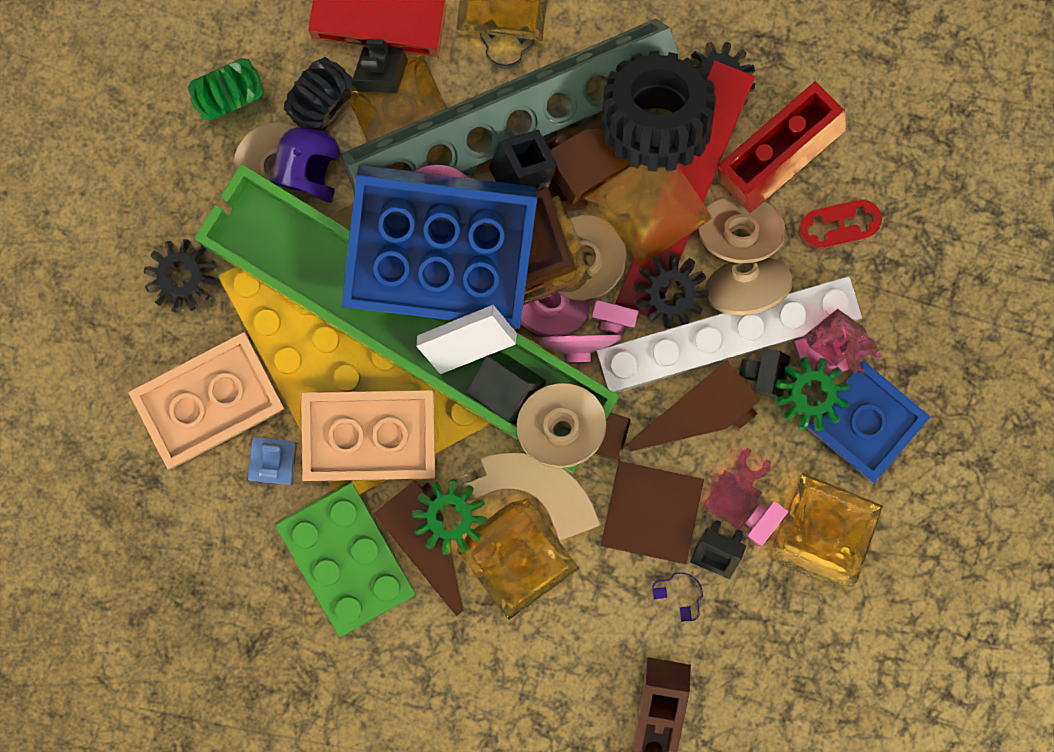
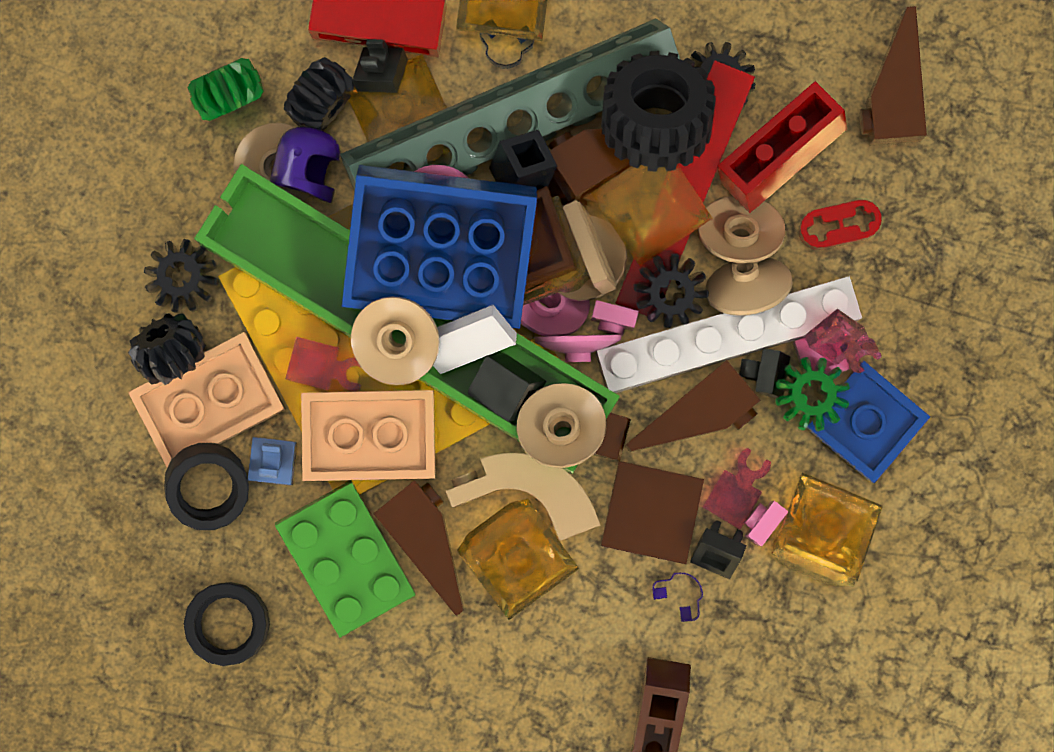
(167, 349): none -> black gear
(194, 616): none -> black tyre
(206, 518): none -> black tyre
(317, 365): none -> clear pink plate
(384, 357): none -> tan dish
(438, 527): green gear -> none
(590, 247): none -> tan tile
(896, 99): none -> reddish brown slope

